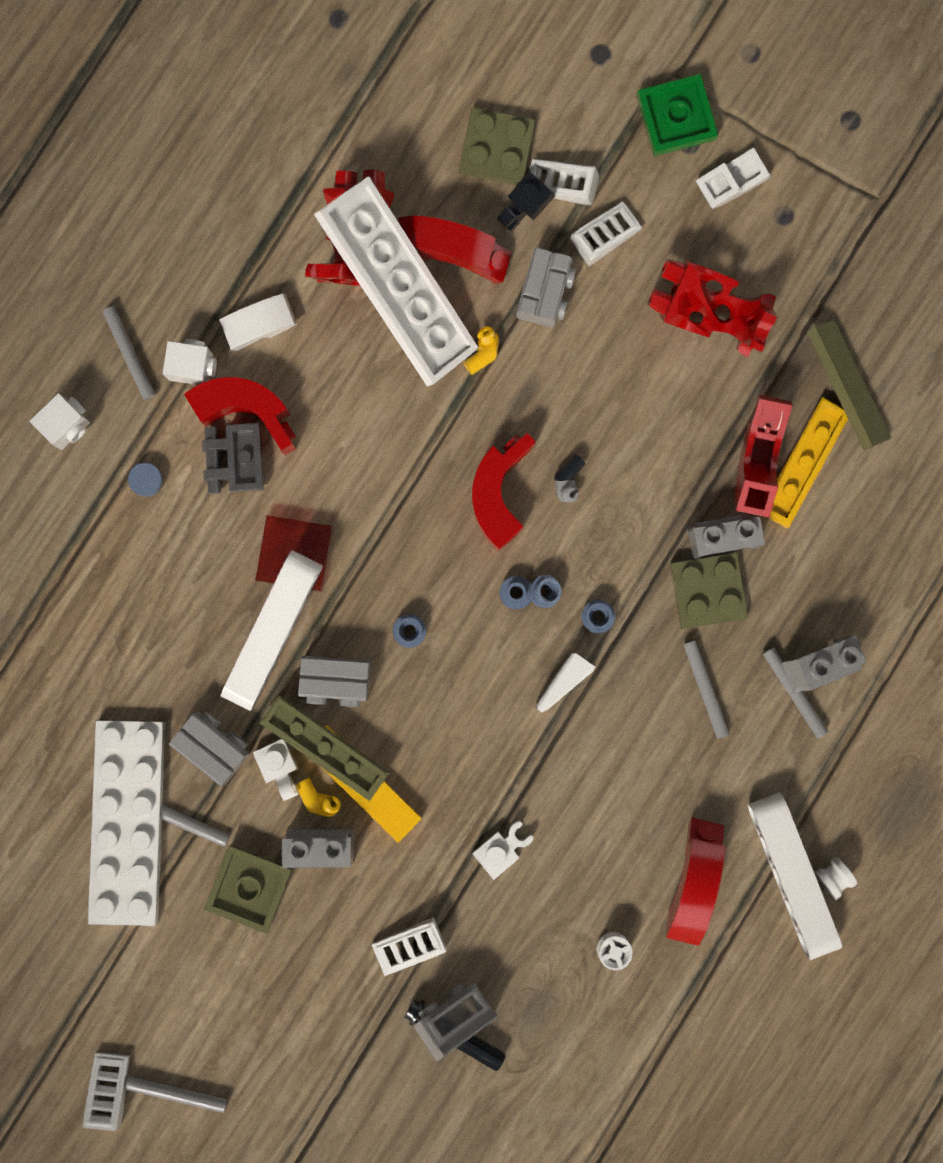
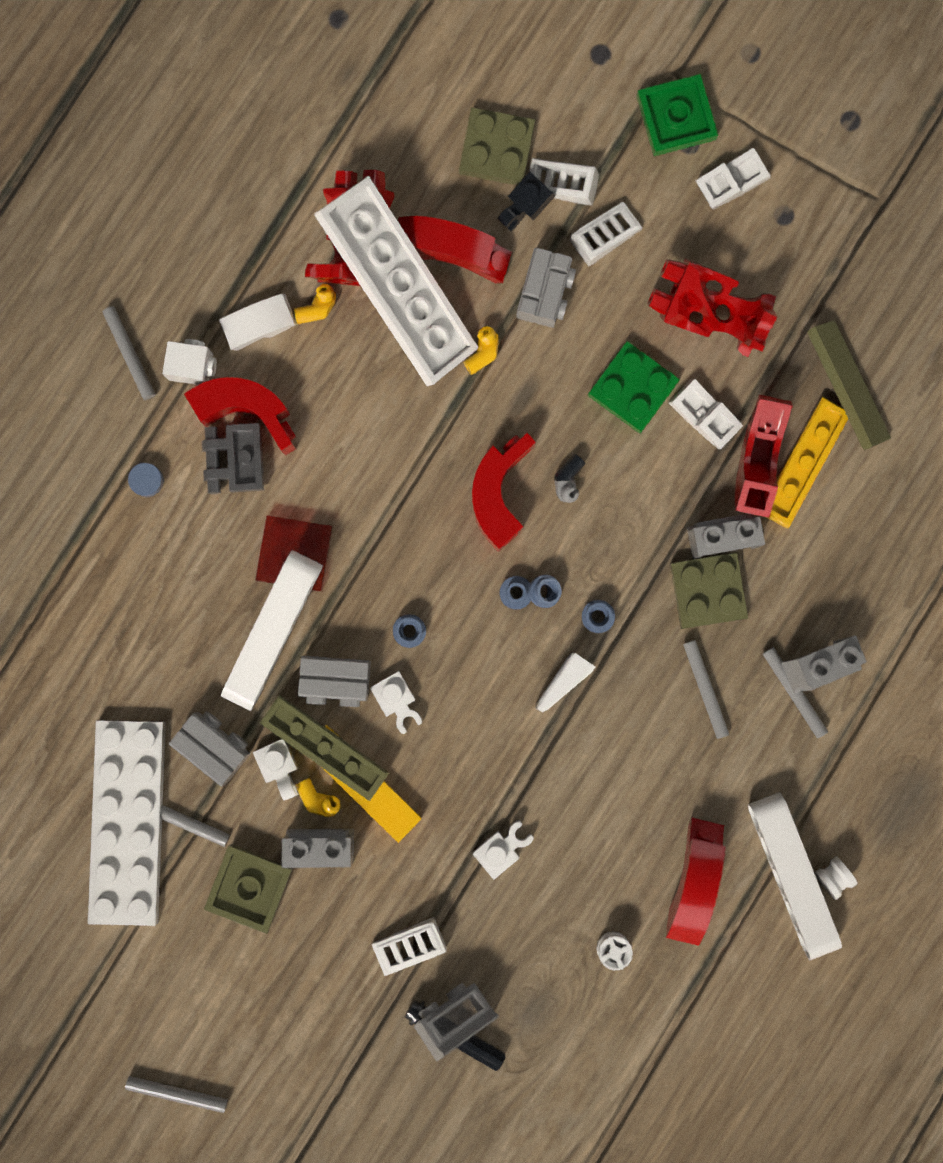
(61, 421): white brick -> none
(103, 1121): white slope -> none
(320, 306): none -> yellow arm
(395, 696): none -> white plate
(633, 387): none -> green plate
(705, 414): none -> white slope

